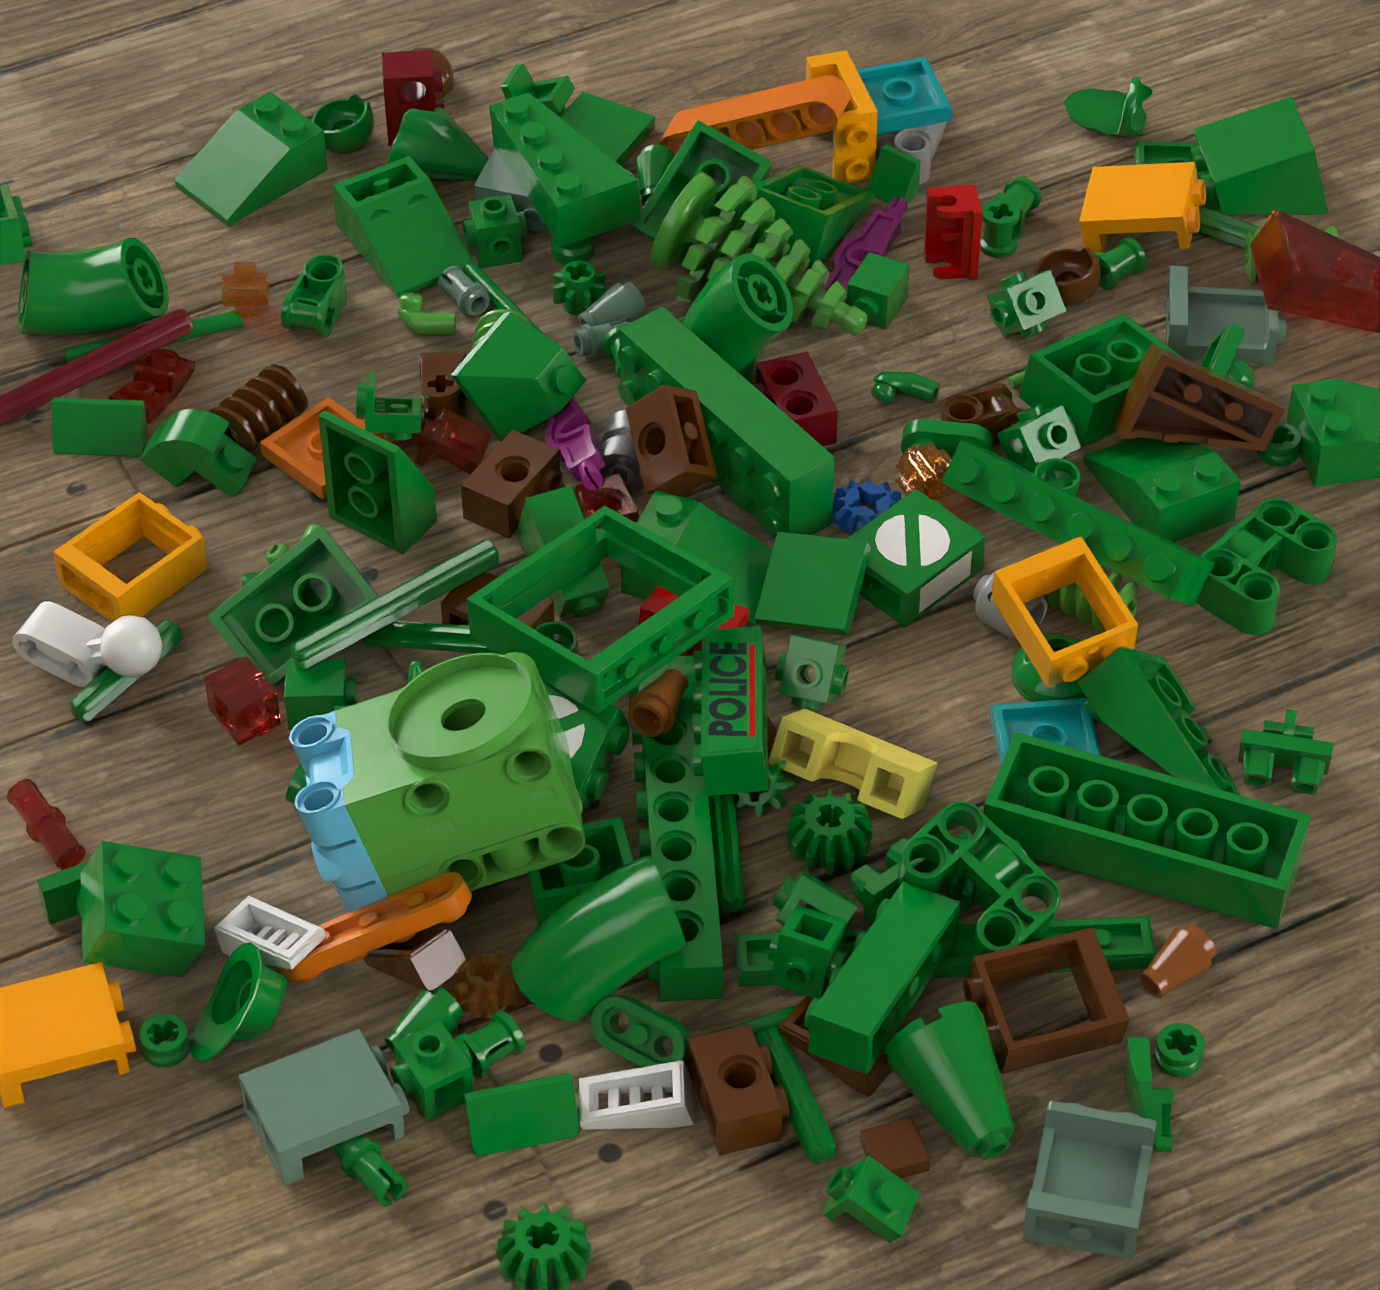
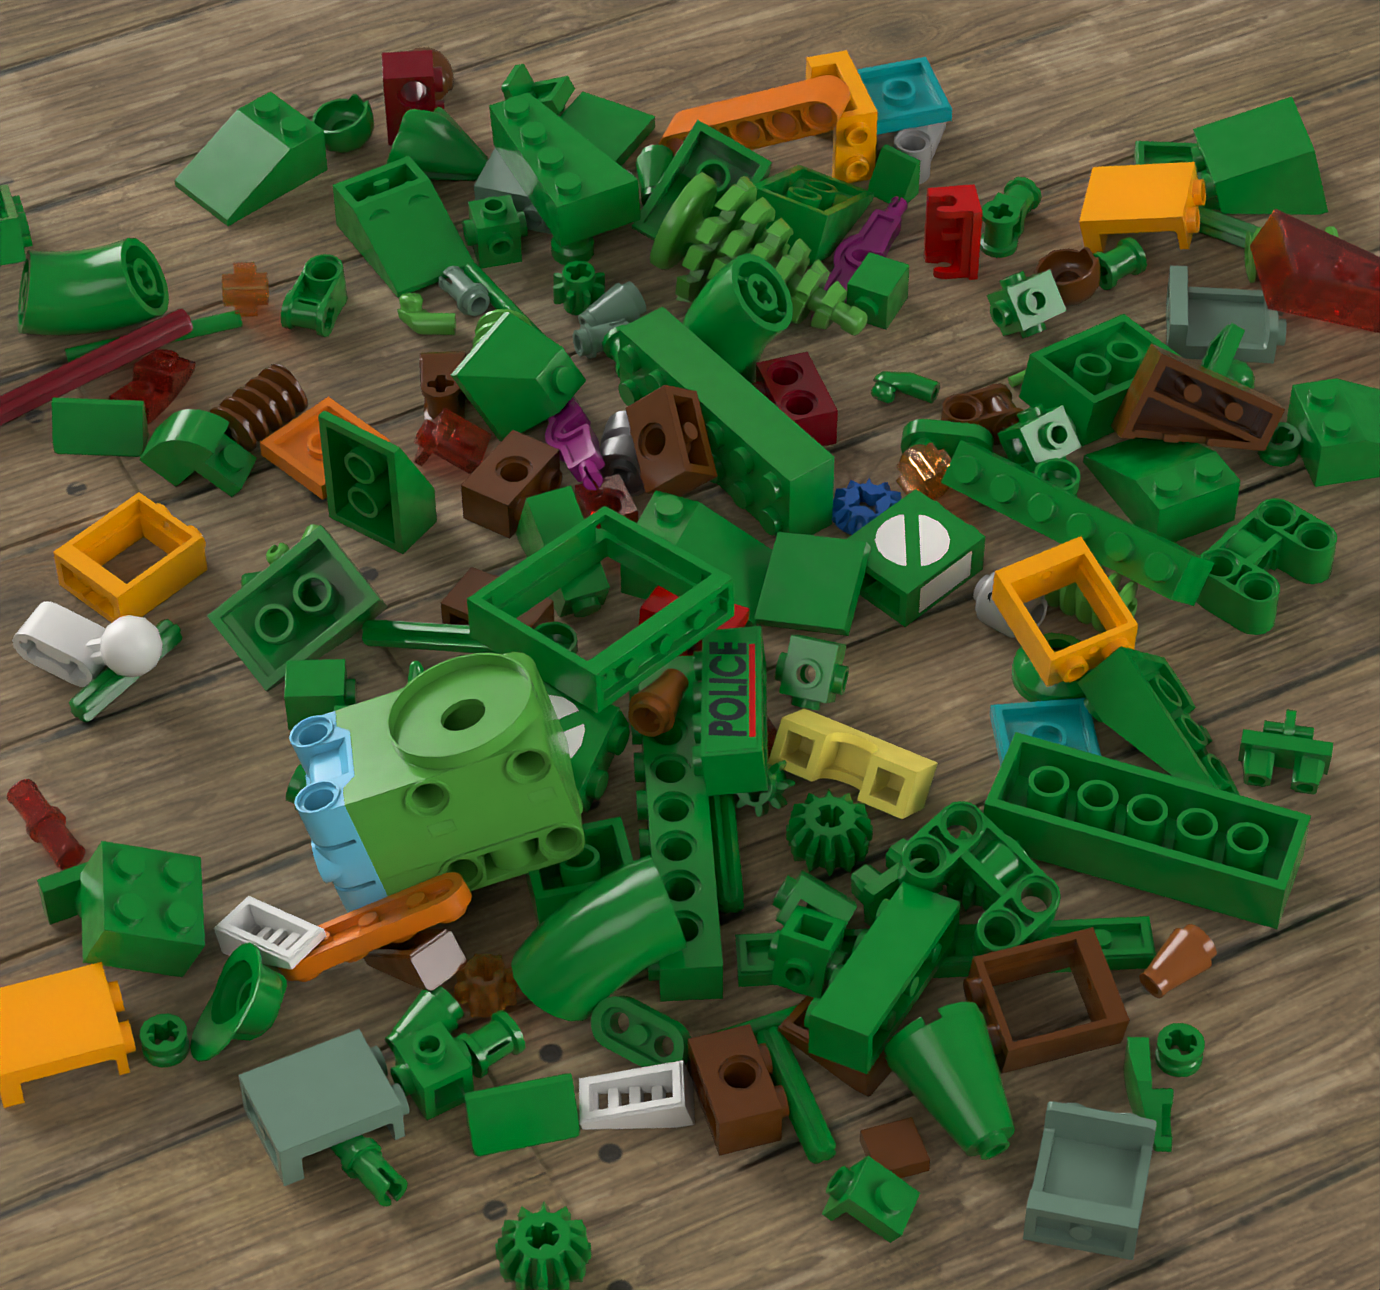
(242, 700): clear red brick -> none
(388, 415): green bracket -> none
(394, 604): green axle -> none
(1110, 110): green piece -> none

